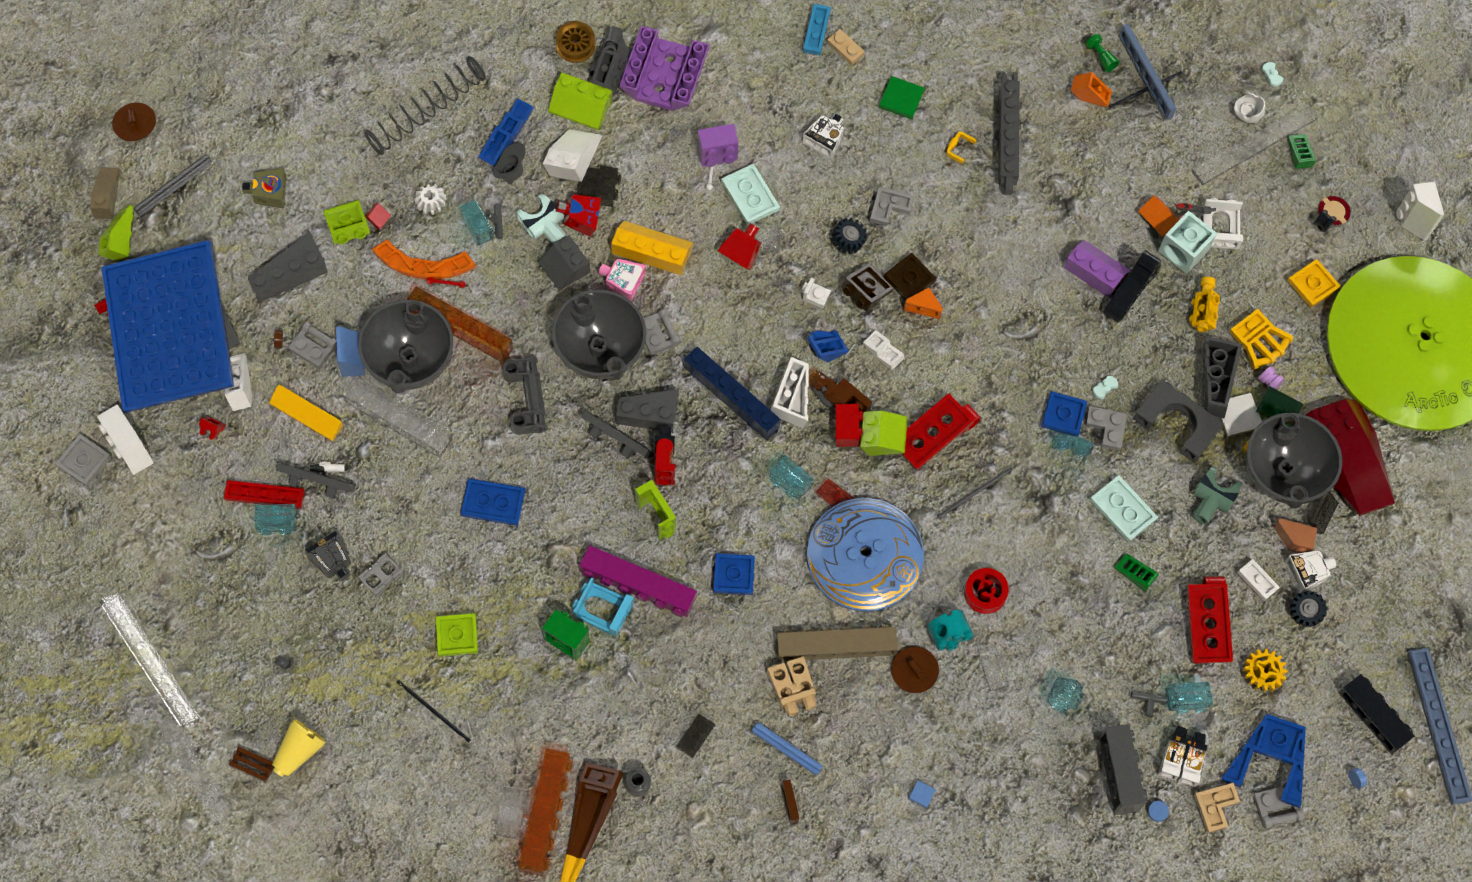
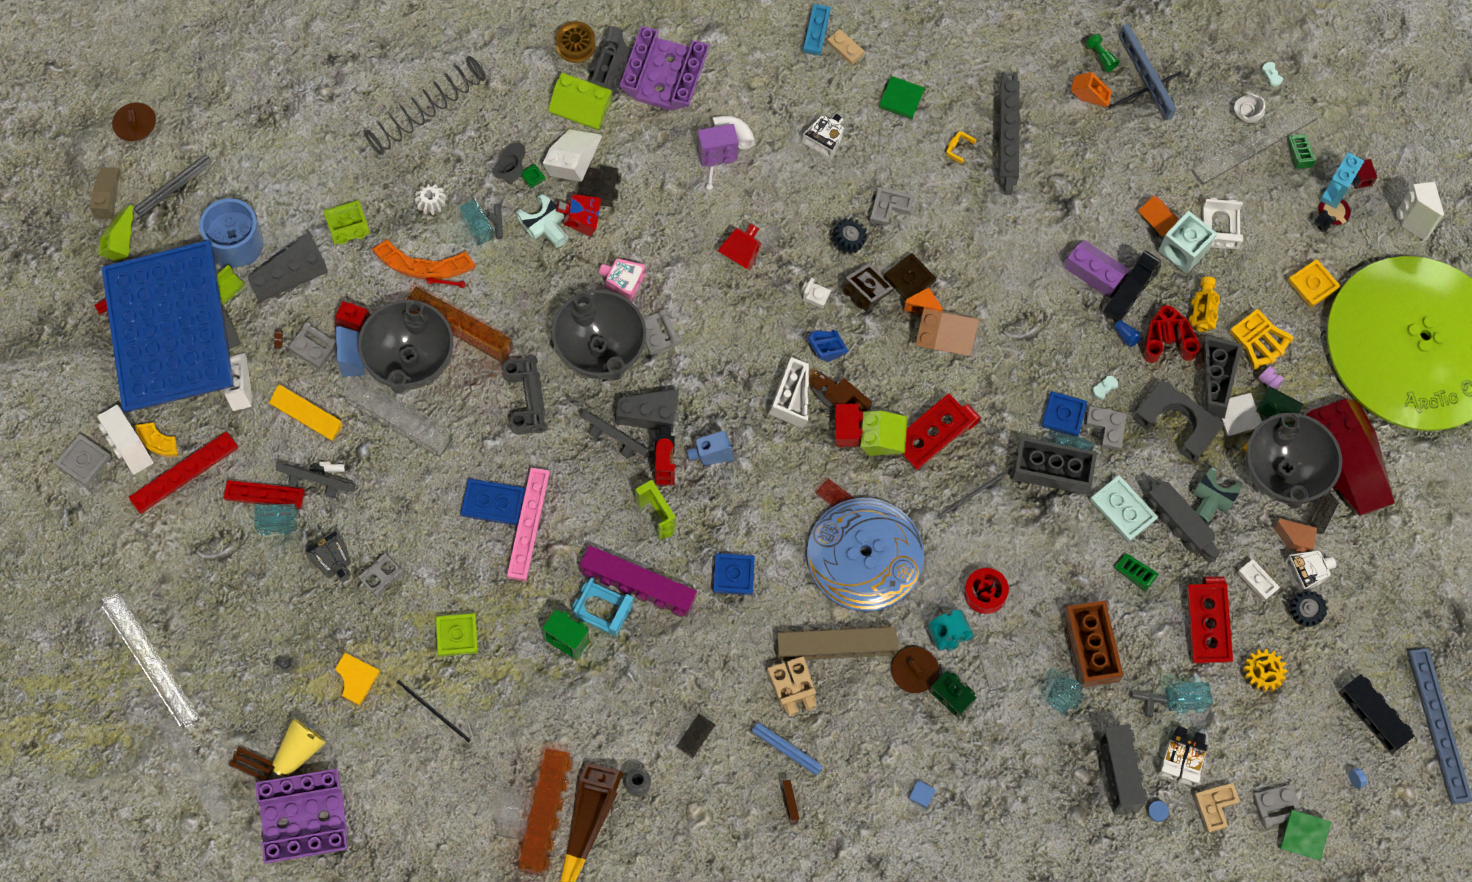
(155, 441): none -> yellow tile
(183, 472): none -> red plate
(212, 425): red tile -> none
(228, 284): none -> lime panel
(232, 231): none -> medium blue brick
(268, 188): olive torso -> none
(301, 802): none -> medium lavender slope
(351, 316): none -> red torso
(357, 678): none -> yellow tile
(377, 216): tile -> none
(506, 132): blue slope -> none
(528, 524): none -> bright pink plate
(532, 176): none -> green tile
(564, 263): dark grey slope -> none
(651, 247): yellow slope -> none
(712, 449): none -> medium blue torso
(732, 393): dark blue brick -> none
(743, 131): none -> white cylinder
(750, 194): light aqua plate -> none
(791, 478): clear light blue brick -> none
(883, 350): white slope -> none
(947, 331): none -> medium nougat slope
(953, 694): none -> dark green brick
(1054, 465): none -> dark grey brick
(1093, 644): none -> dark orange brick
(1127, 333): none -> blue cone
(1169, 319): none -> red connector
(1181, 518): none -> dark grey hinge
(1194, 209): dark grey piece -> none
(1279, 741): blue wing -> none
(1305, 834): none -> green tile
(1342, 180): none -> medium azure panel
(1366, 175): none -> dark red brick

